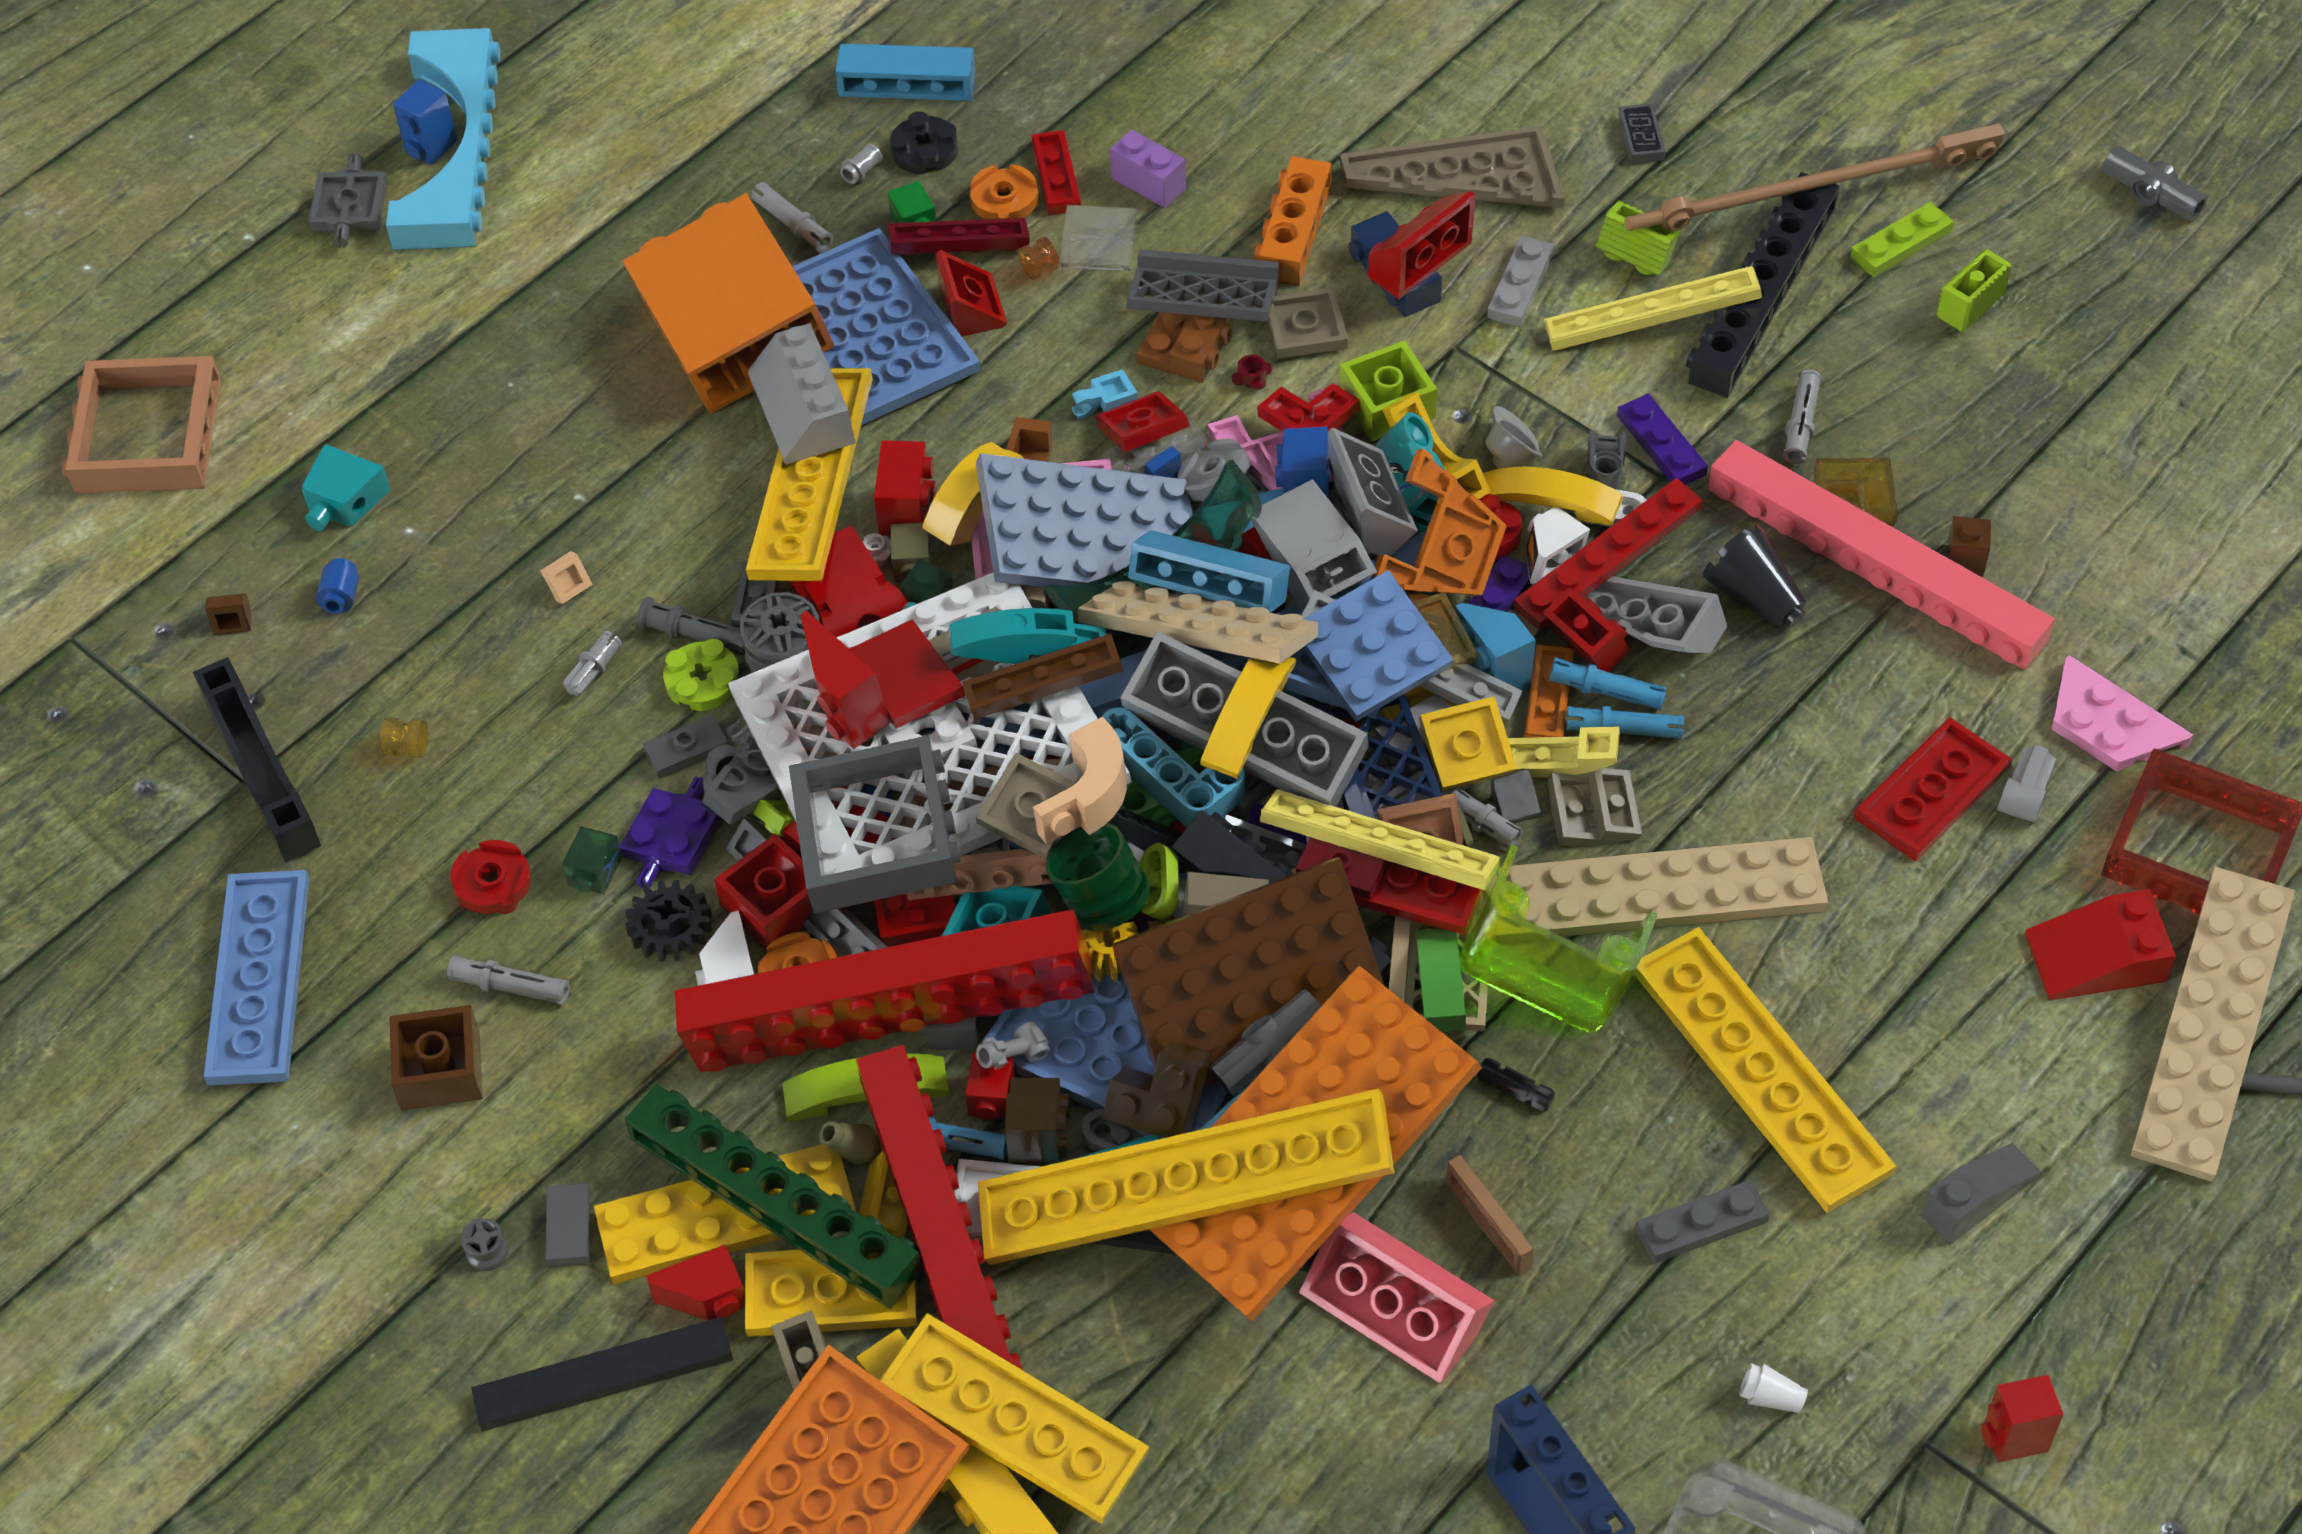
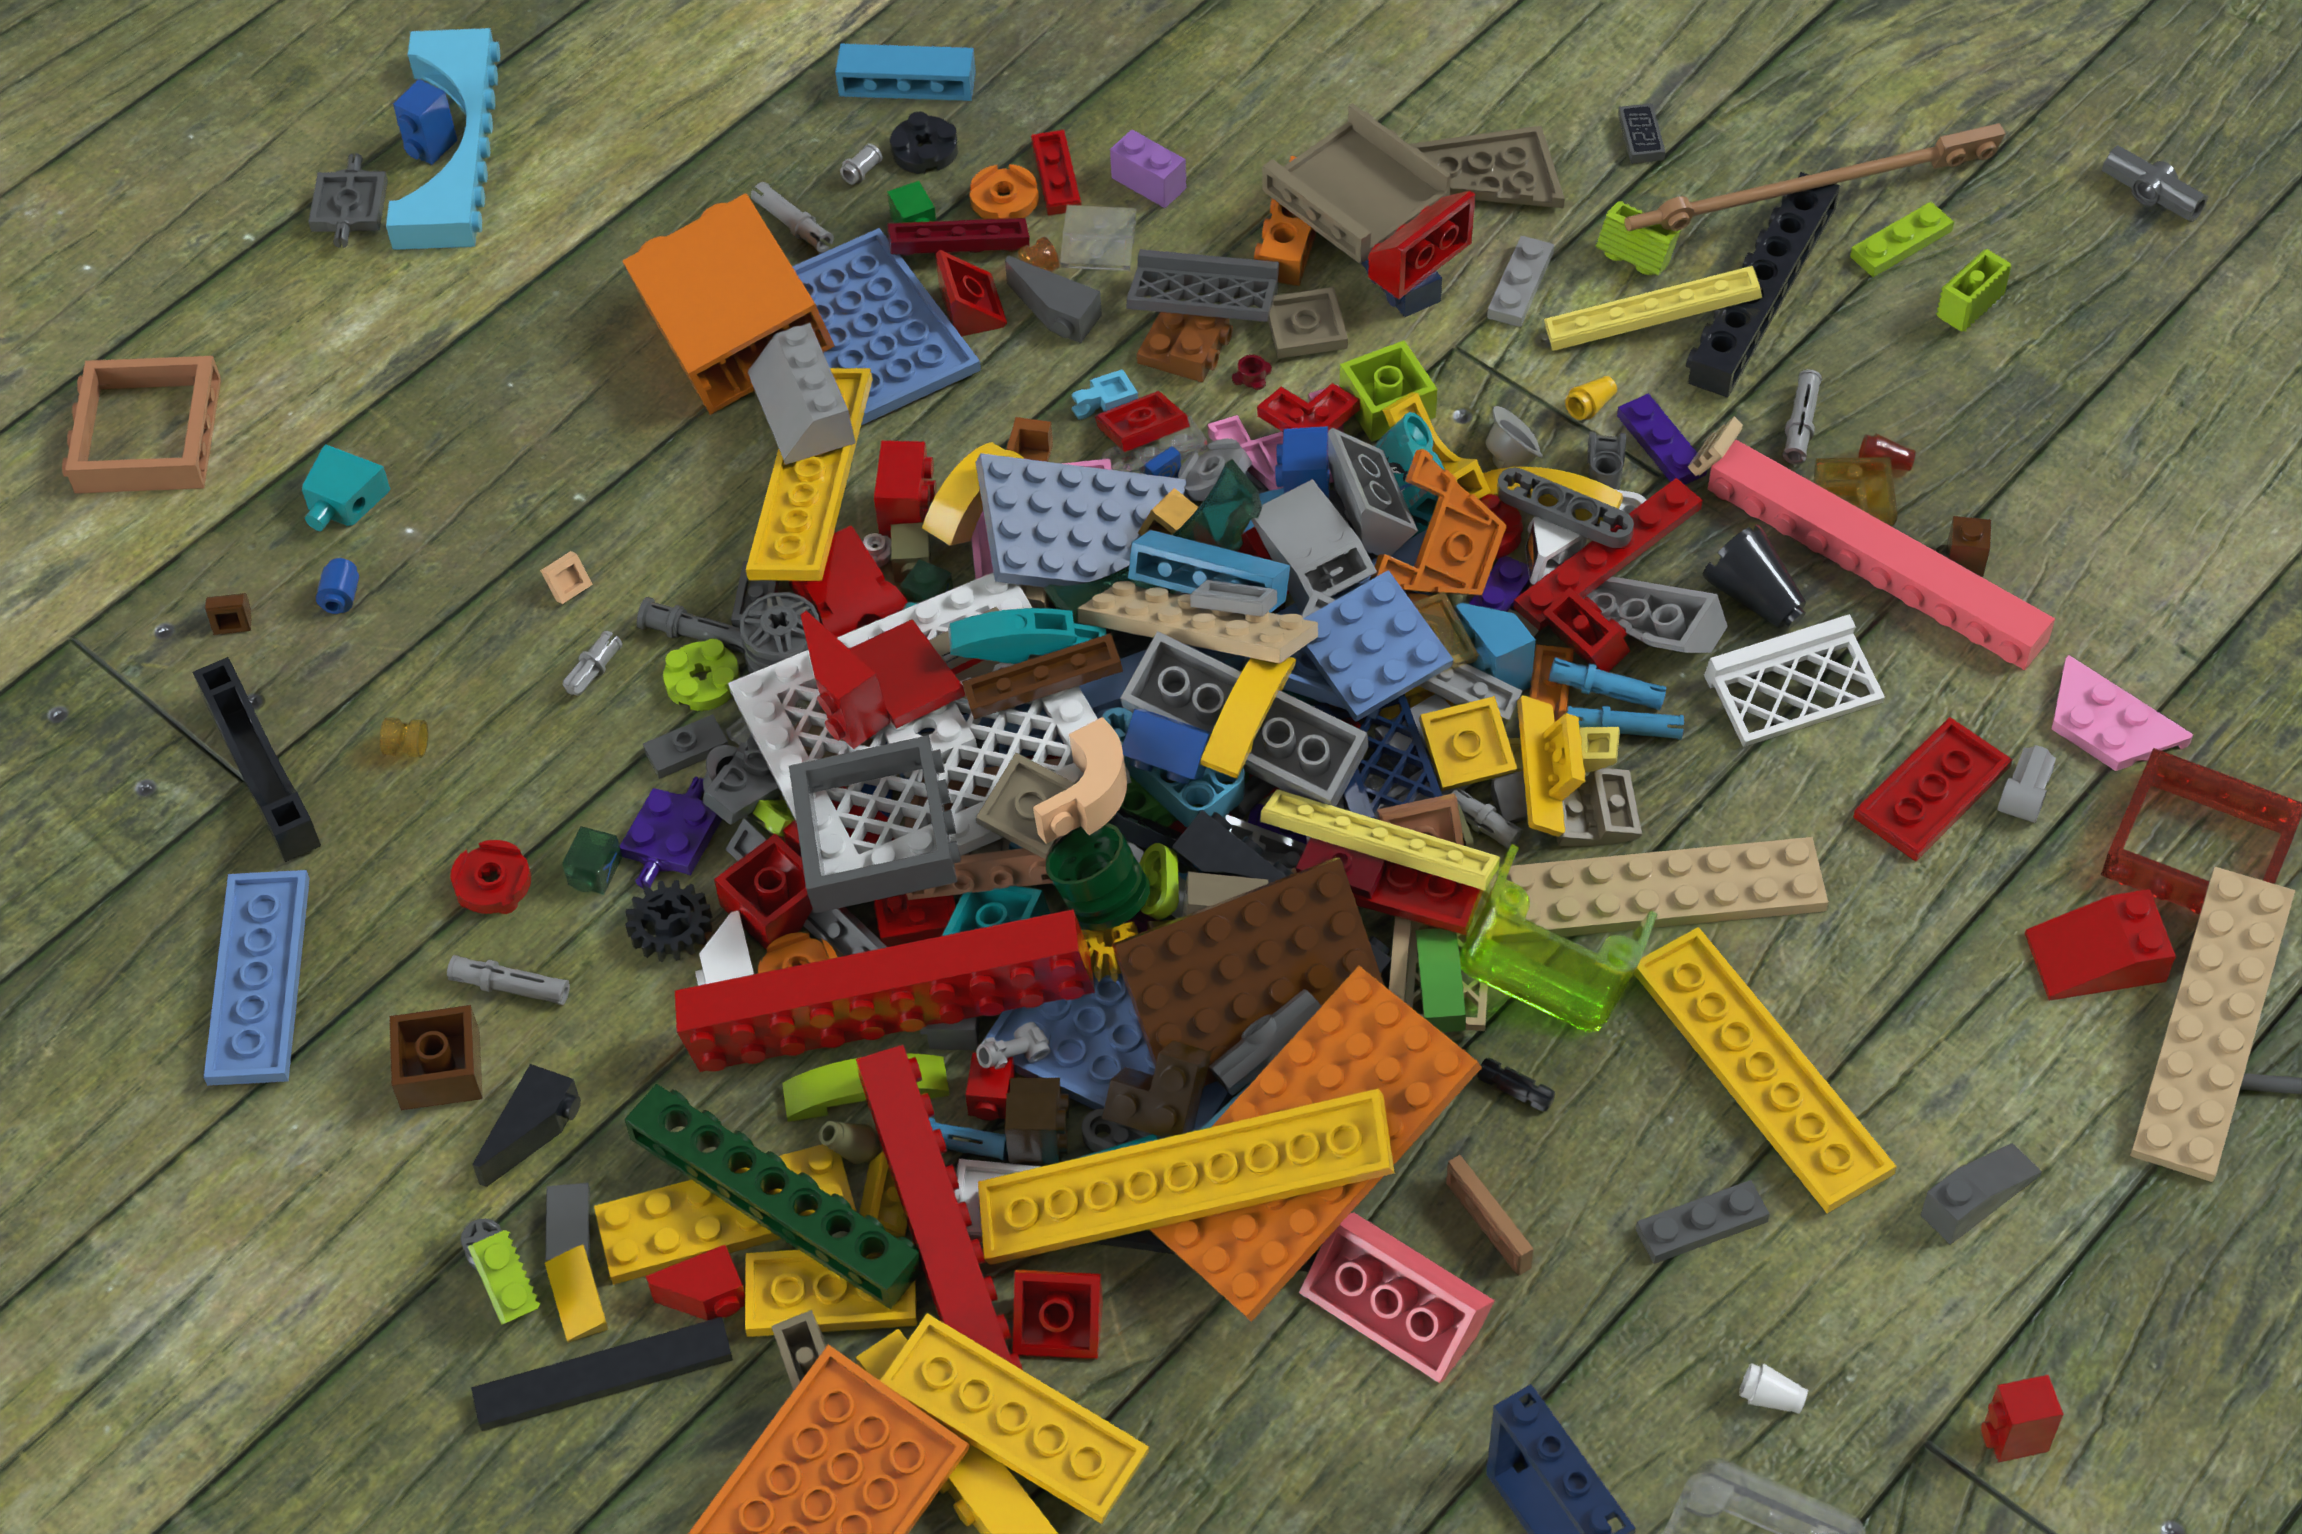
(503, 1276): none -> lime brick
(528, 1122): none -> black slope
(576, 1294): none -> yellow slope
(1057, 1314): none -> red slope
(1058, 302): none -> dark grey slope
(1166, 745): none -> blue brick
(1169, 514): none -> brick
(1234, 598): none -> light grey tile
(1357, 184): none -> dark tan panel
(1550, 762): none -> yellow bracket
(1562, 512): none -> dark grey beam
(1588, 399): none -> yellow cone
(1715, 446): none -> tan tile
(1786, 651): none -> white fence
(1881, 447): none -> clear red cone

